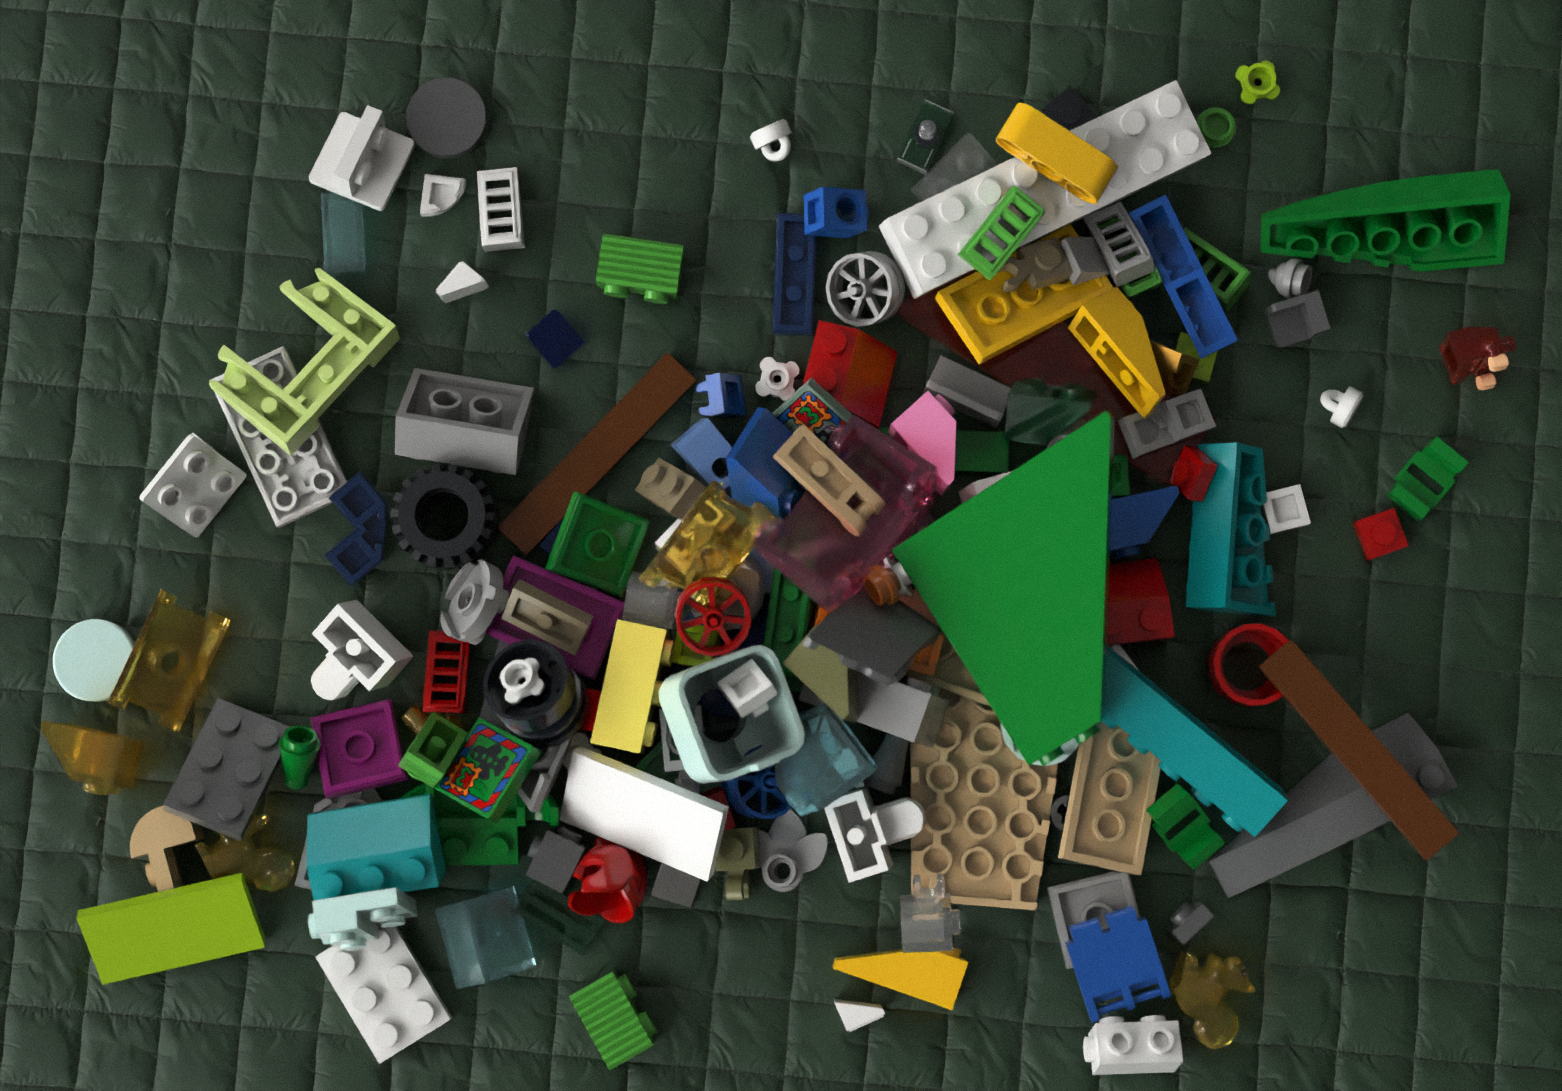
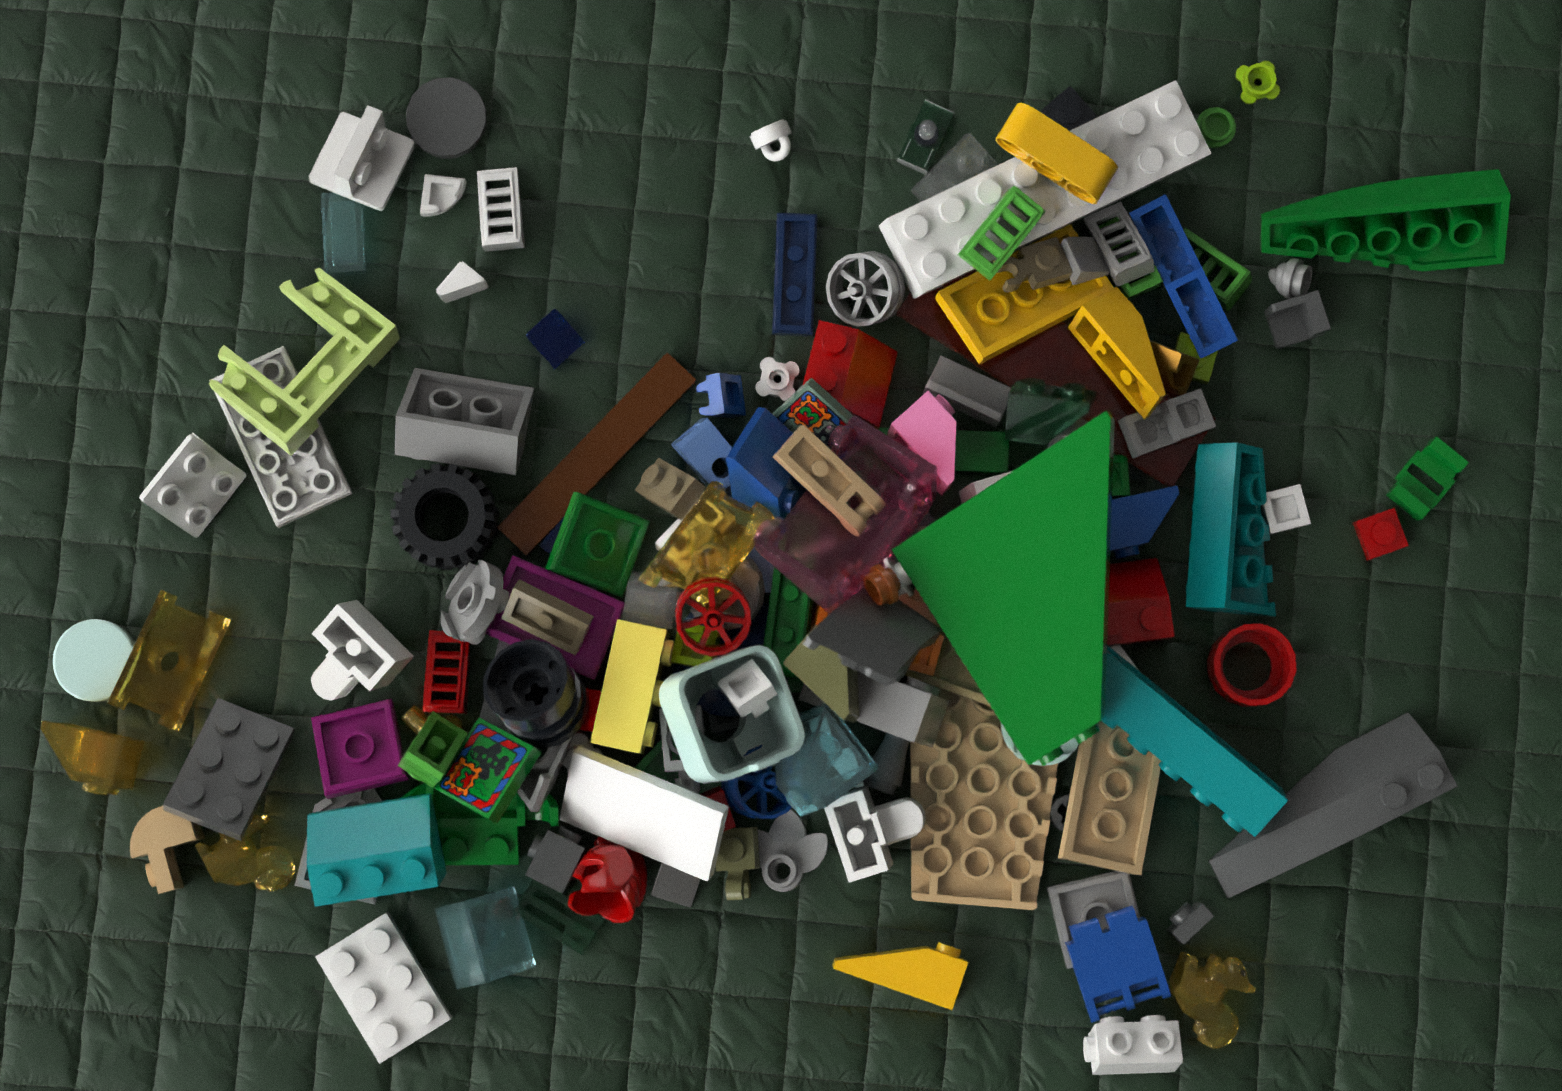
(171, 928): lime tile -> none
(298, 754): green cone -> none
(354, 917): light aqua plate -> none
(365, 544): dark blue tile -> none
(514, 673): white plate -> none
(613, 1018): bright green brick -> none
(640, 268): bright green brick -> none
(821, 213): blue brick -> none
(858, 1014): white slope -> none
(928, 918): clear brick -> none
(1193, 473): red plate -> none
(1196, 839): green piece -> none
(1345, 408): white tile -> none
(1358, 750): reddish brown tile -> none
(1474, 352): clear red piece -> none

